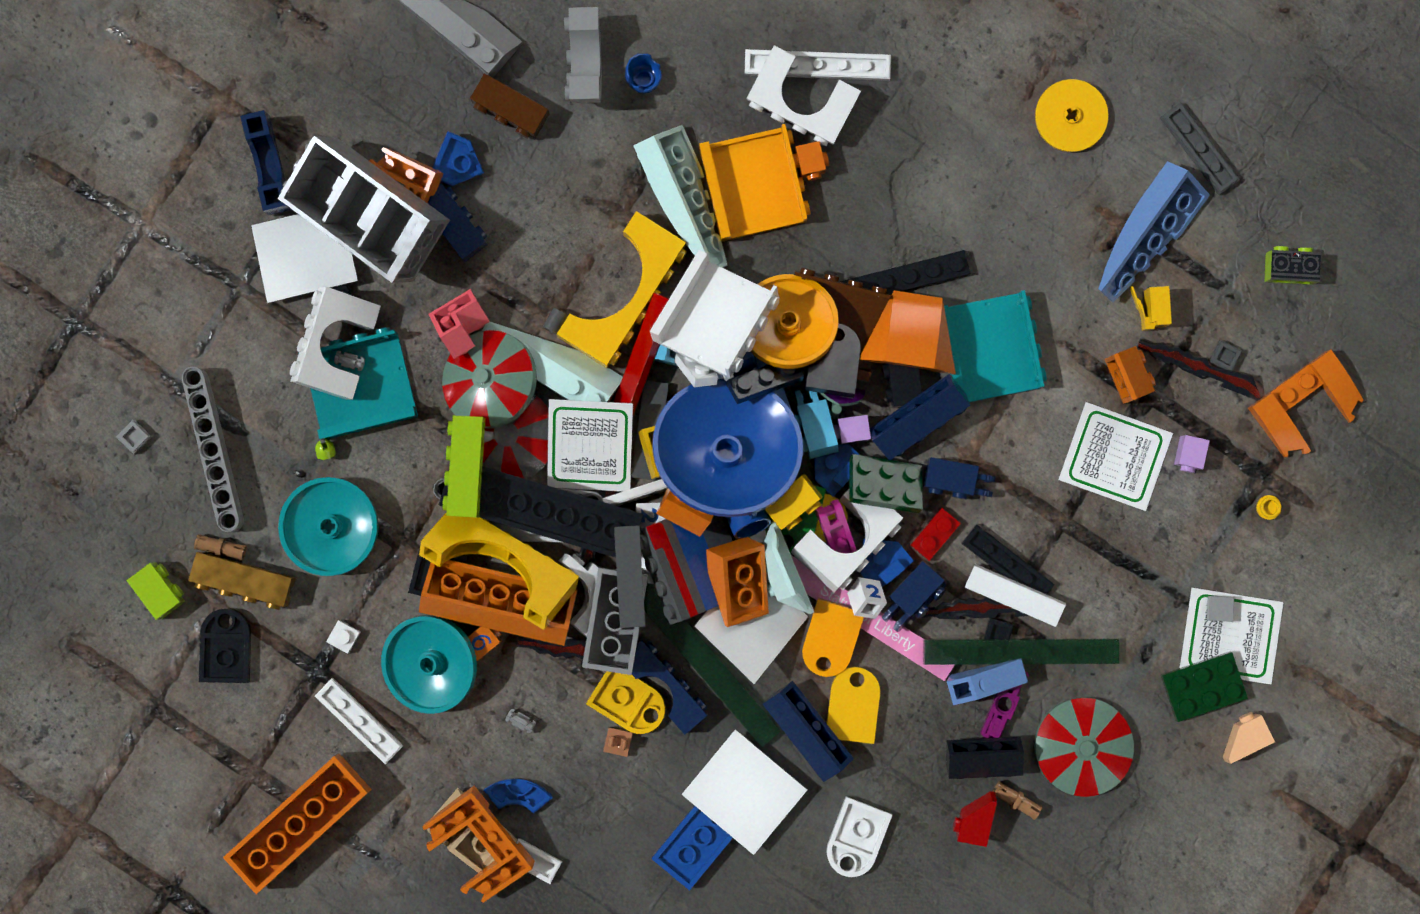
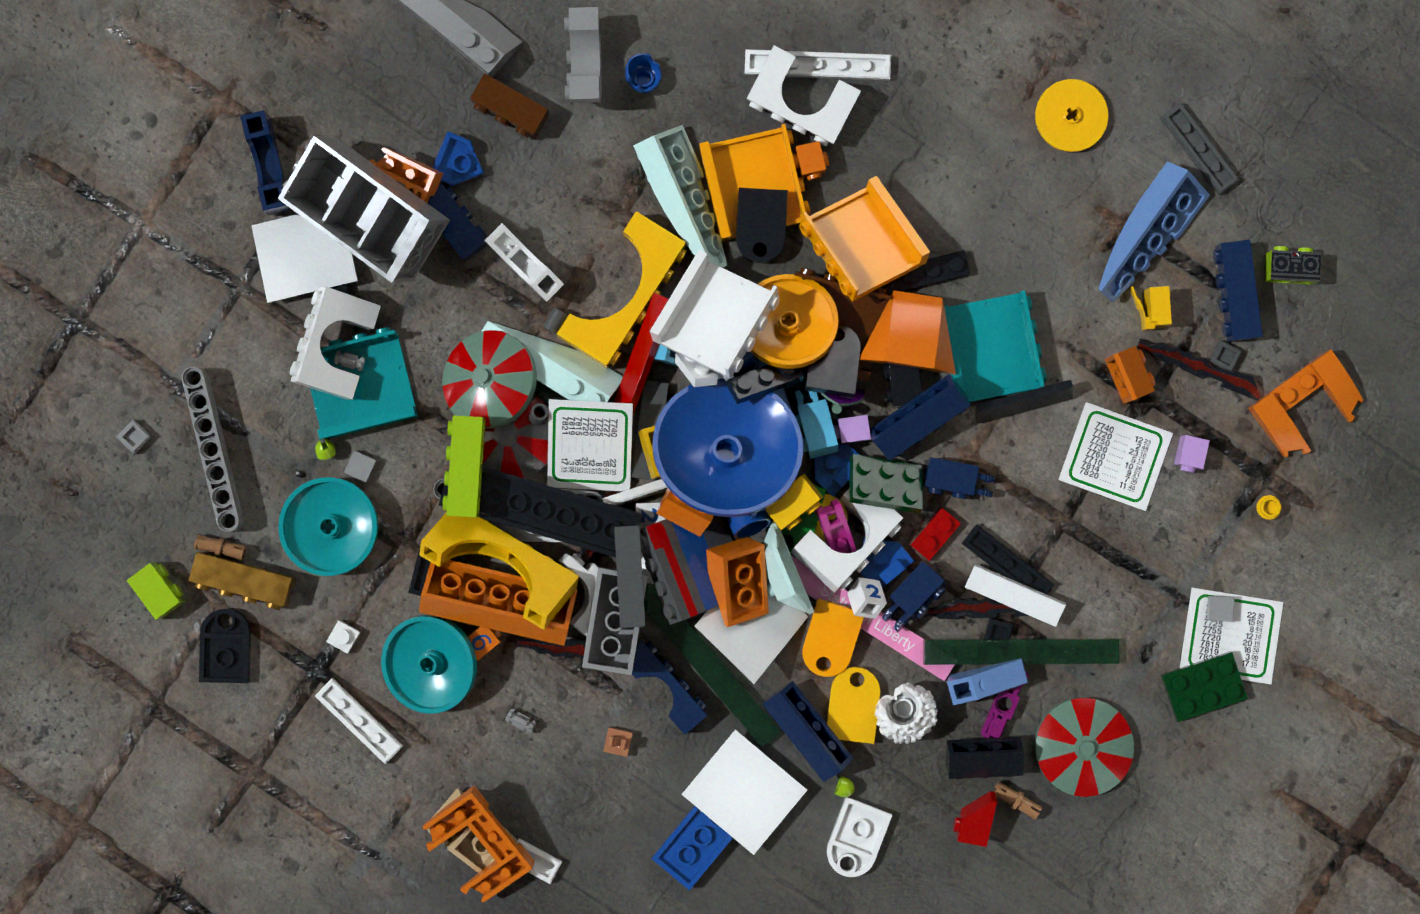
(297, 823): orange brick -> none
(360, 466): none -> light grey tile
(457, 320): coral brick -> none
(518, 792): blue tile -> none
(523, 262): none -> white arch
(541, 408): none -> dark grey hinge
(626, 700): yellow tile -> none
(761, 221): none -> black tile
(844, 787): none -> lime hinge
(865, 240): none -> light orange panel
(906, 714): none -> white hair
(1024, 401): none -> black tile
(1238, 291): none -> dark blue brick
(1247, 737): light nougat slope -> none

